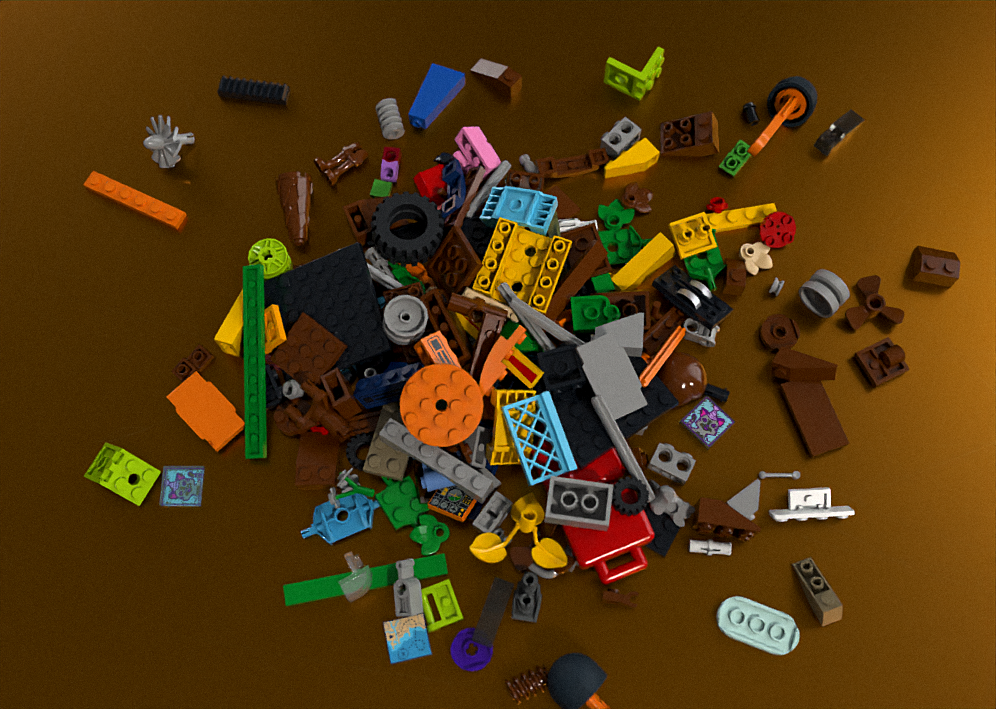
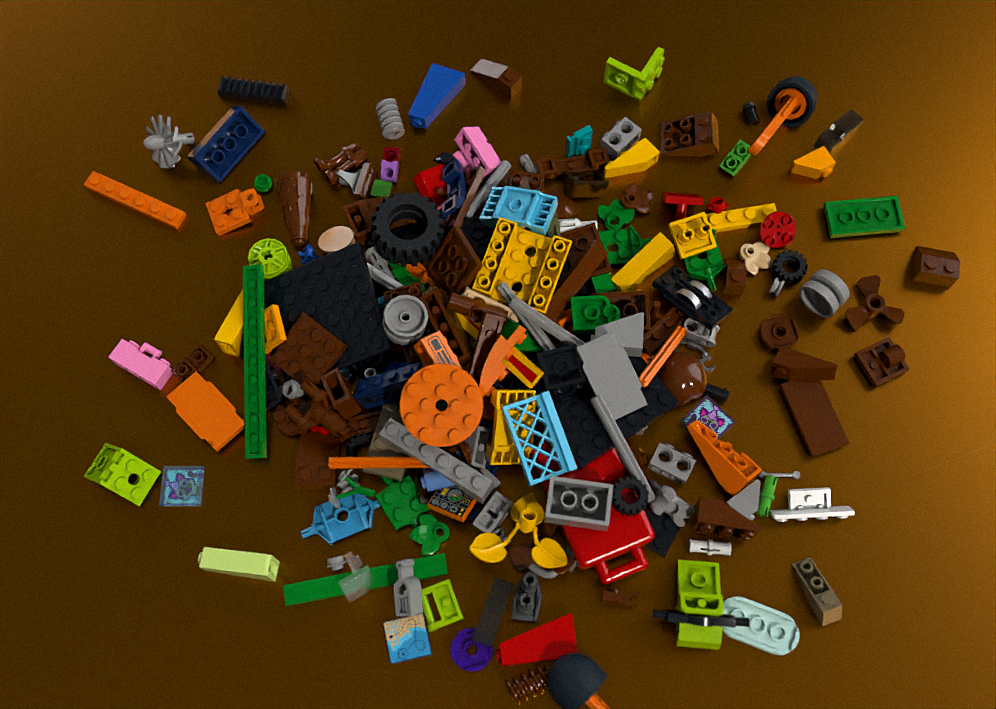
(132, 359): none -> bright pink piece
(226, 143): none -> dark blue slope
(239, 563): none -> yellowish green slope
(240, 206): none -> orange plate
(262, 183): none -> green plate
(307, 254): none -> blue piece
(336, 239): none -> light nougat tile
(336, 562): none -> light grey plate
(360, 182): none -> reddish brown piece
(374, 462): none -> orange axle
(540, 644): none -> red slope
(579, 142): none -> teal plate
(584, 183): none -> dark brown slope
(681, 201): none -> red tile
(699, 606): none -> lime piece
(705, 356): none -> flat silver piece
(730, 468): none -> orange wedge
(766, 495): none -> bright green pin
(793, 258): none -> black tyre
(814, 164): none -> light orange slope
(864, 216): none -> green plate

